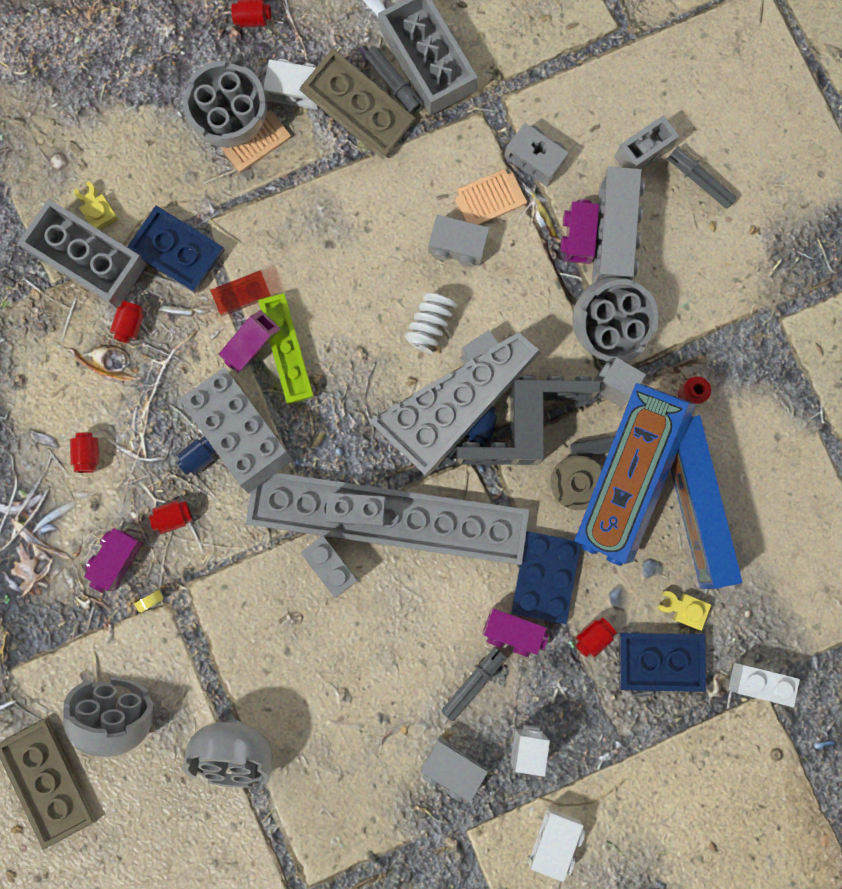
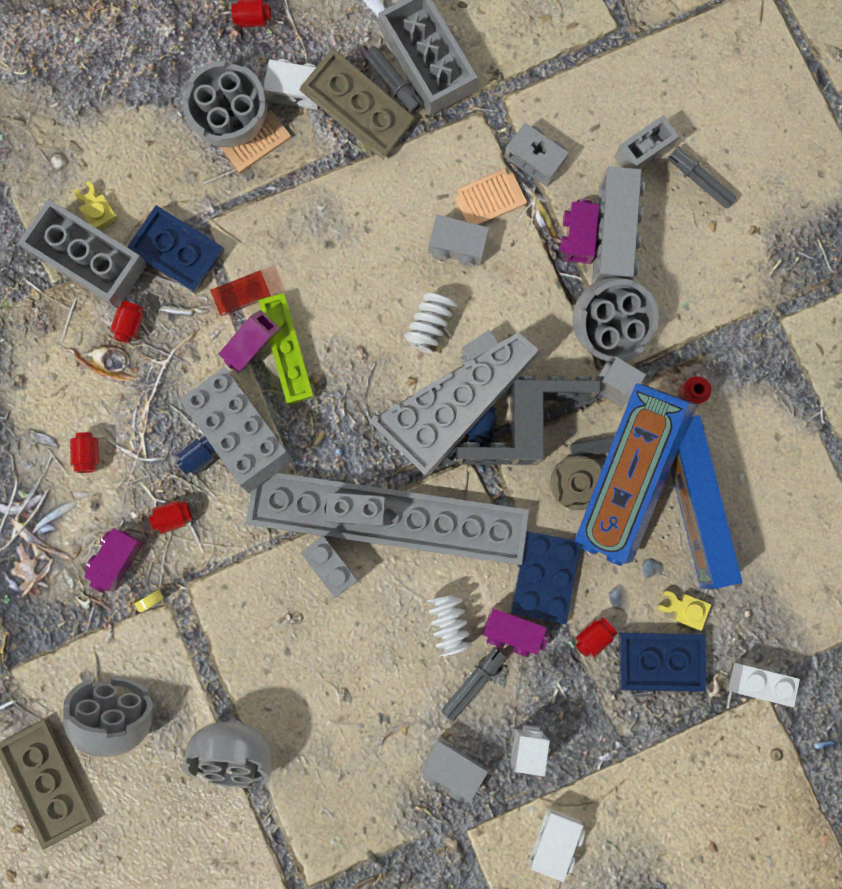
(449, 625): none -> white piece

